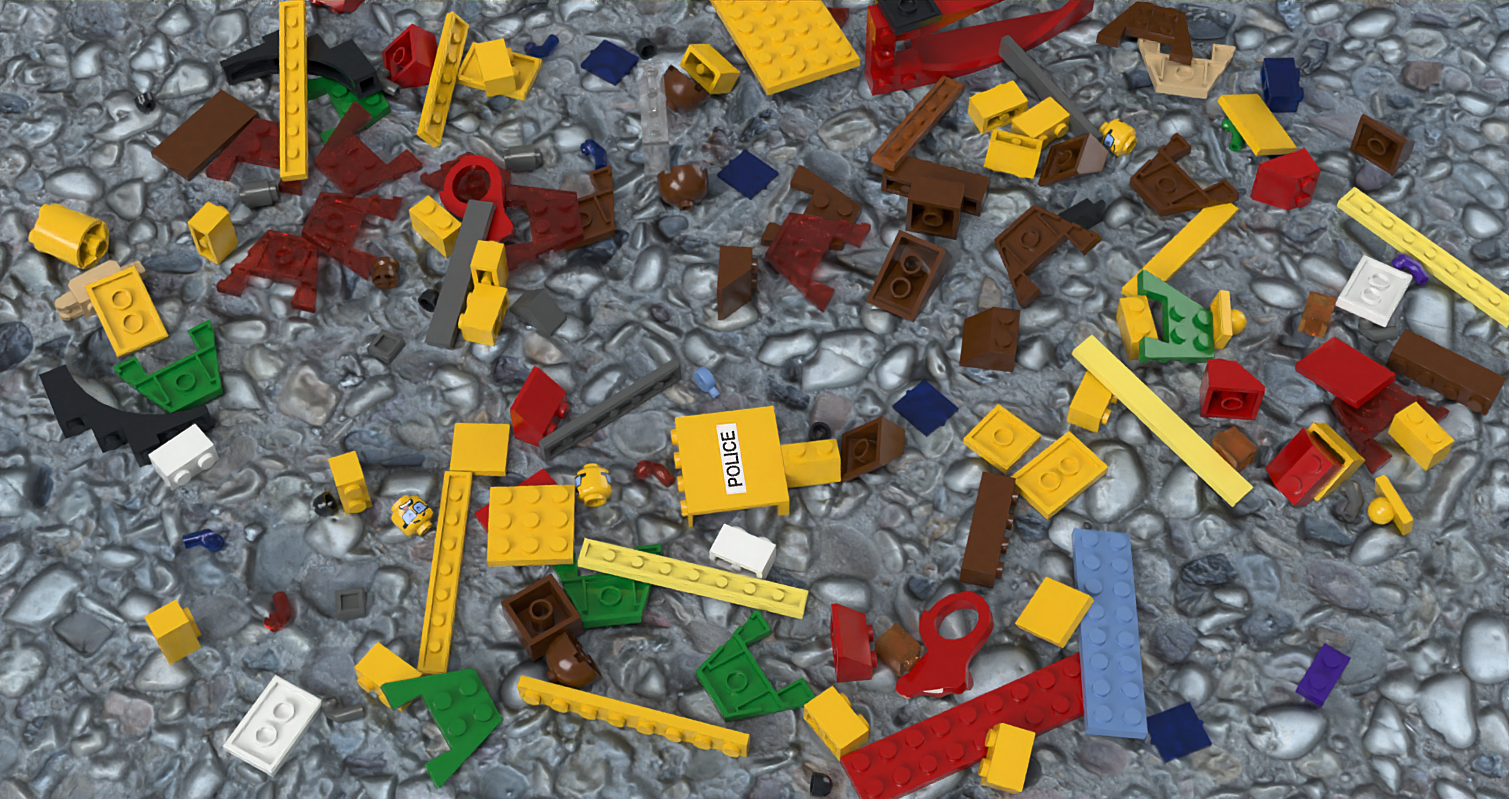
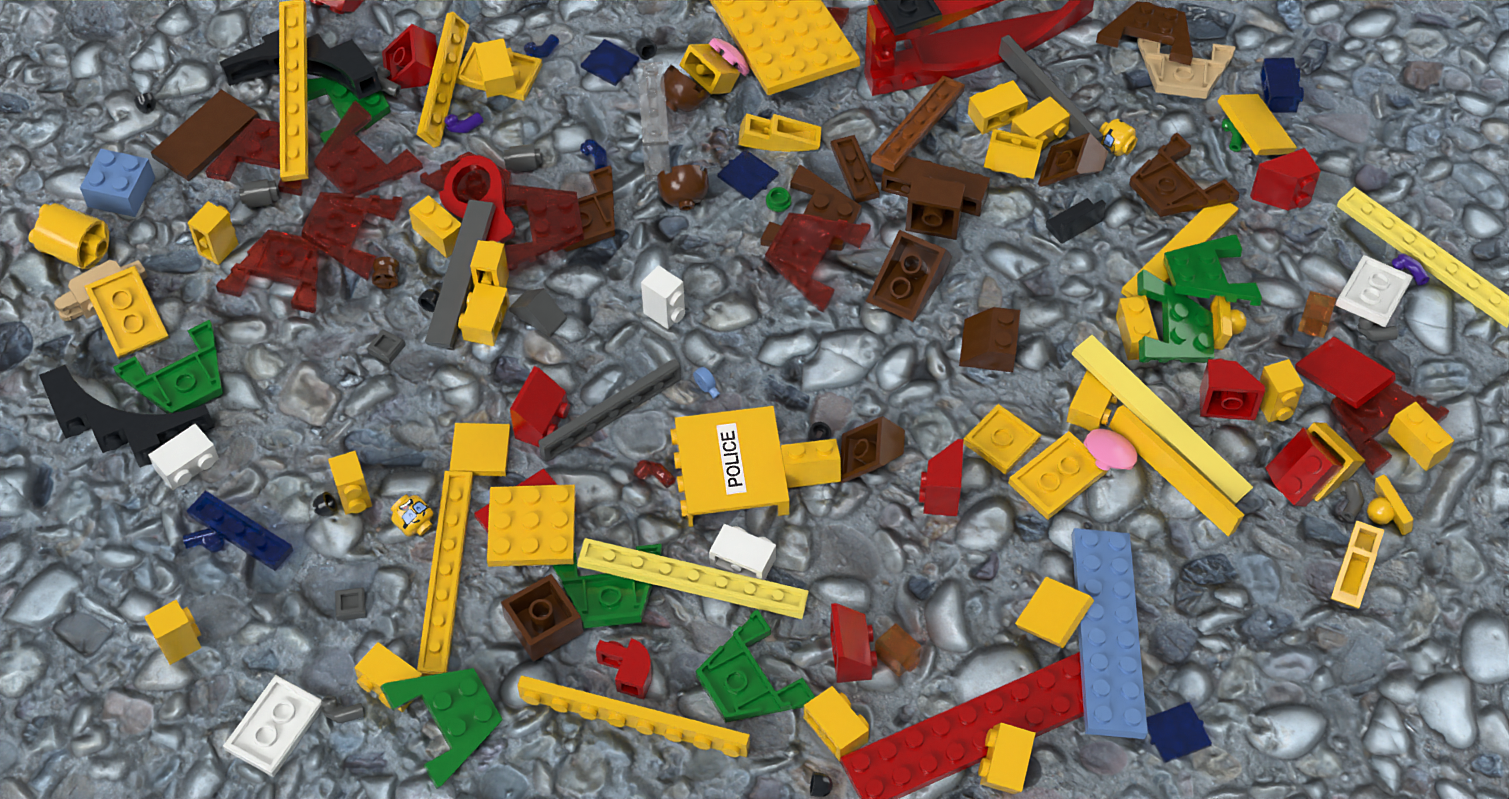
(117, 182): none -> medium blue brick
(240, 530): none -> clear blue plate
(282, 614): clear red arm -> none
(463, 126): none -> dark purple arm
(569, 663): reddish brown cylinder -> none
(593, 485): yellow head -> none
(633, 665): none -> red brick
(663, 297): none -> white brick
(731, 54): none -> bright pink dish
(735, 279): reddish brown slope -> none
(778, 134): none -> yellow slope
(778, 199): none -> green plate
(854, 169): none -> reddish brown tile
(925, 408): clear blue piece -> none
(942, 482): none -> red slope
(946, 662): red animal -> none
(988, 529): reddish brown brick -> none
(1031, 241): reddish brown wing -> none
(1110, 450): none -> bright pink dish
(1177, 471): none -> yellow tile
(1198, 271): none -> green wing
(1234, 448): clear orange brick -> none
(1281, 390): none -> yellow brick
(1323, 675): dark purple plate -> none
(1357, 564): none -> yellow slope
(1381, 144): reddish brown slope -> none
(1445, 372): reddish brown brick -> none

